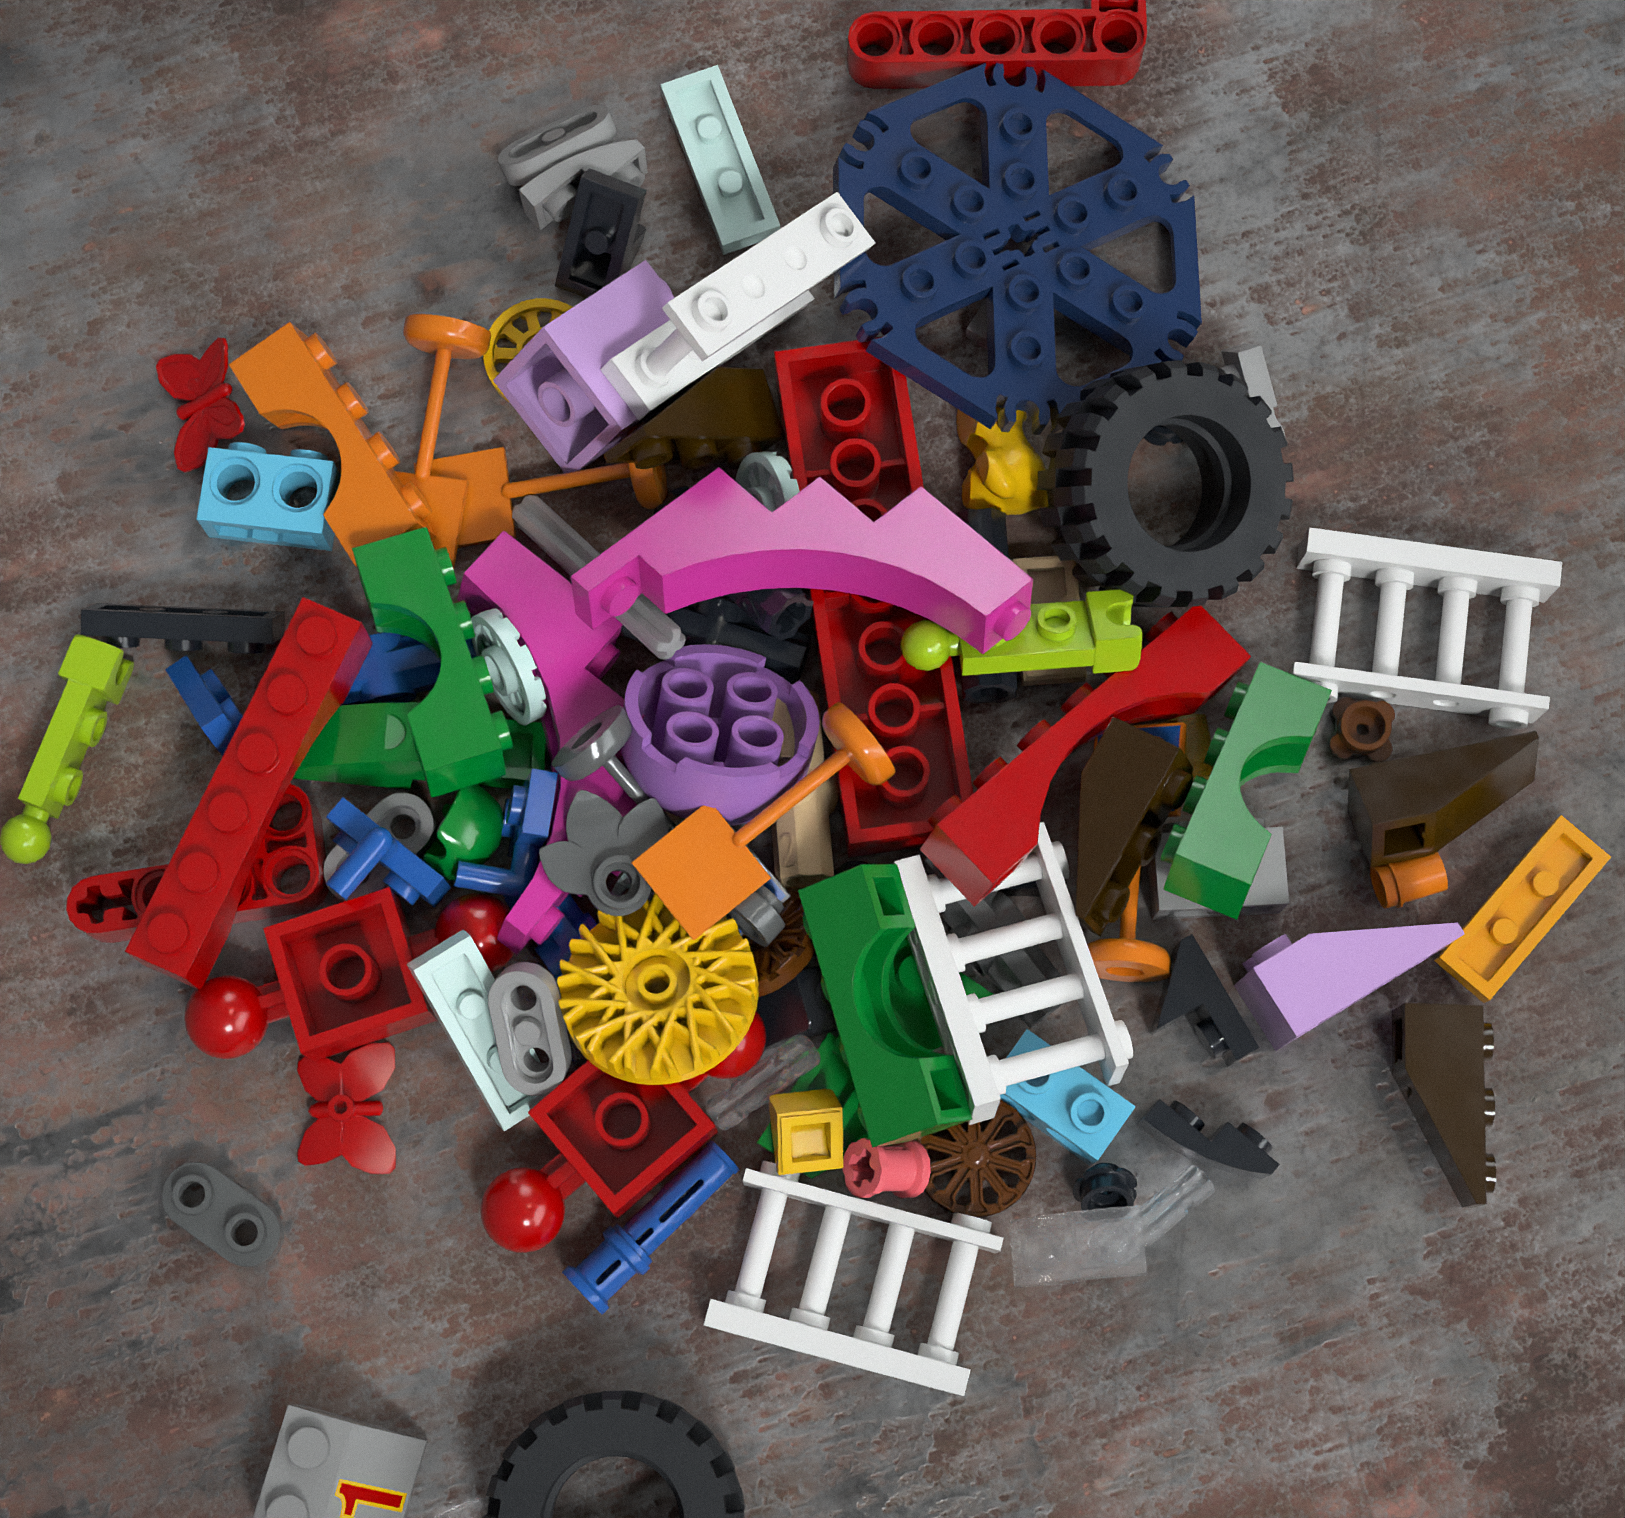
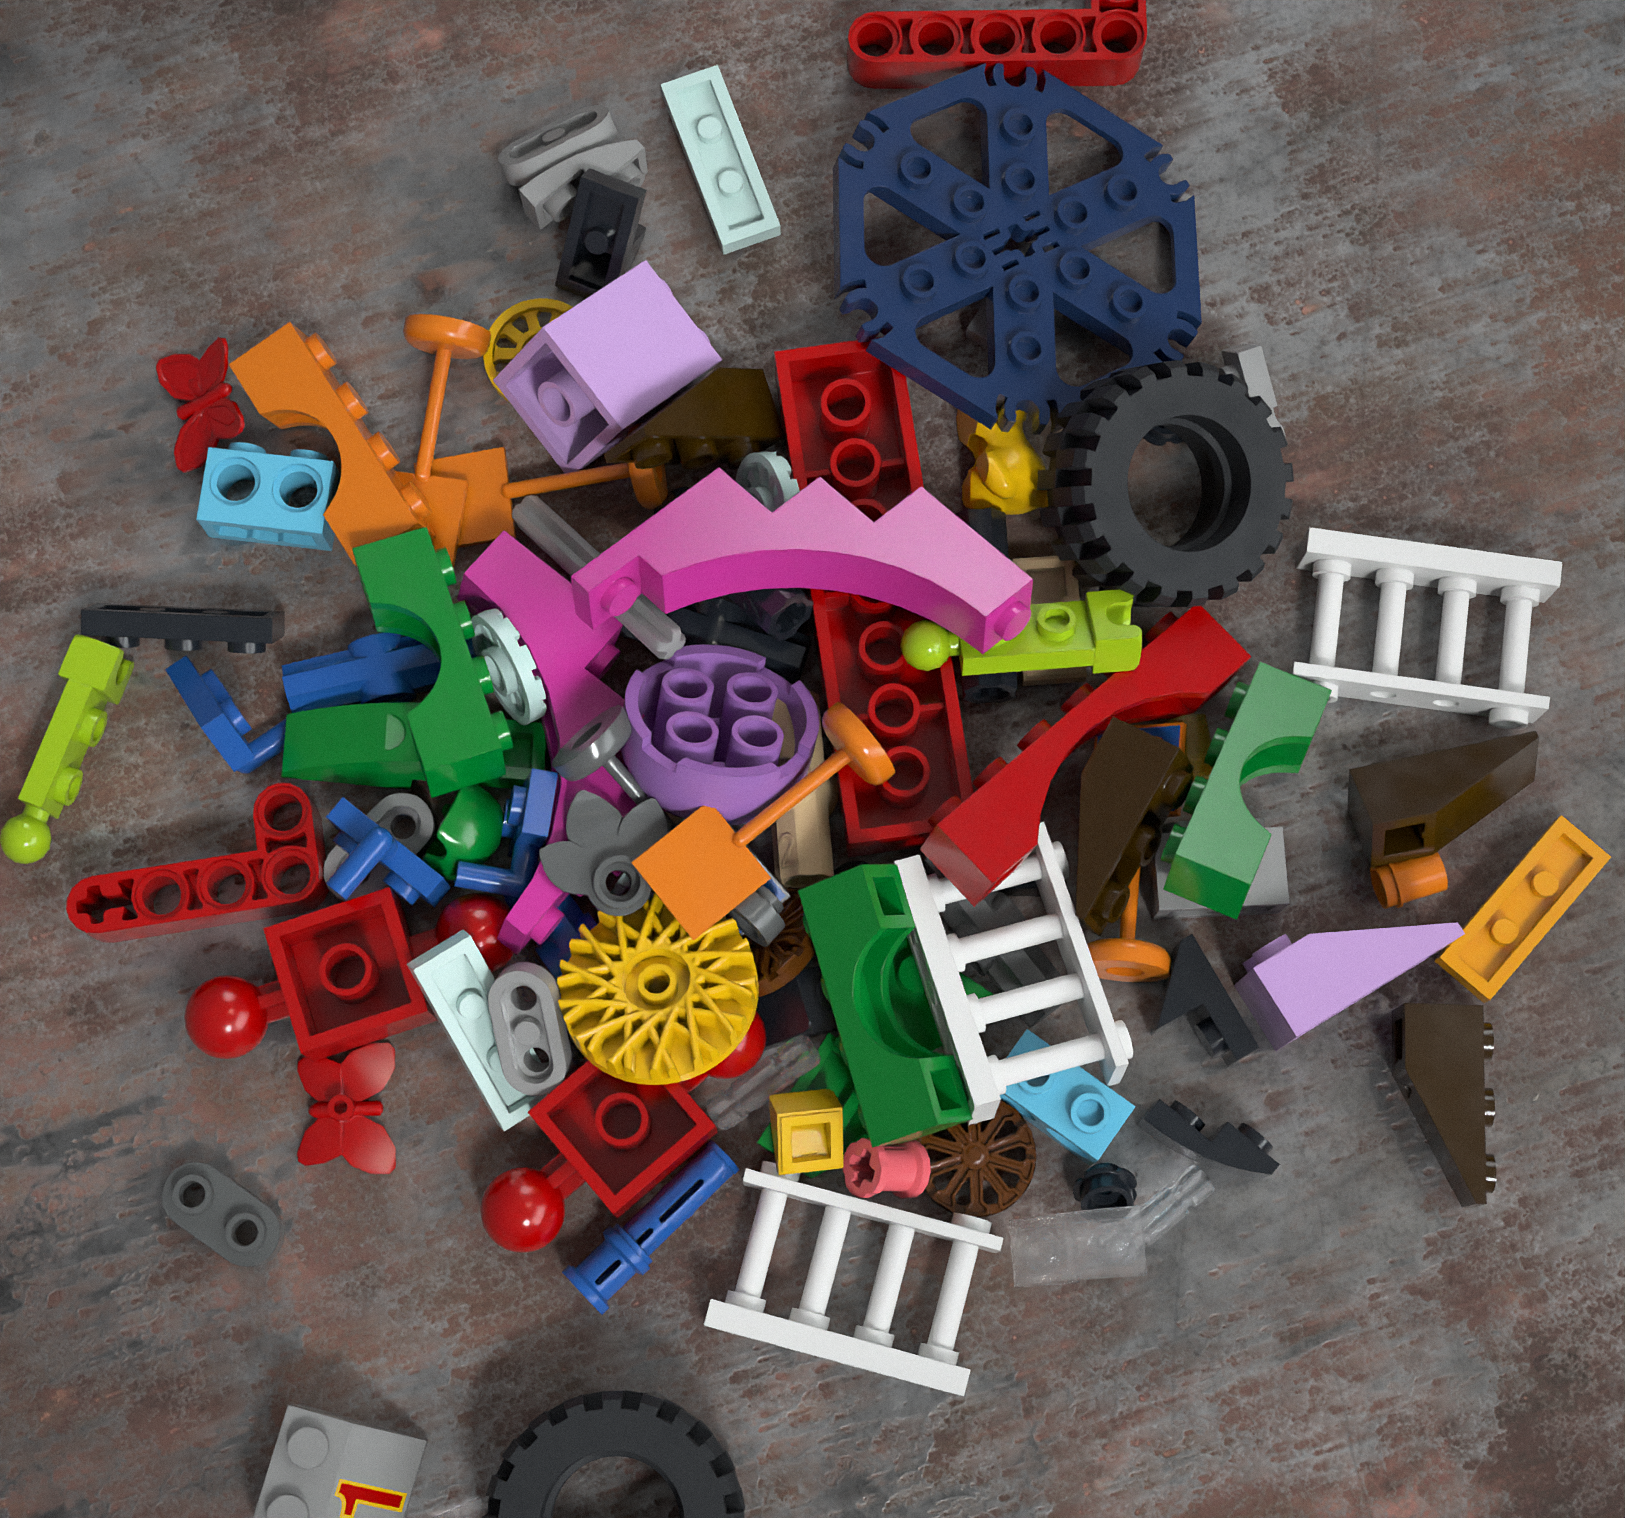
(211, 864): red arch -> none
(737, 305): white fence -> none
(1378, 720): reddish brown plate -> none

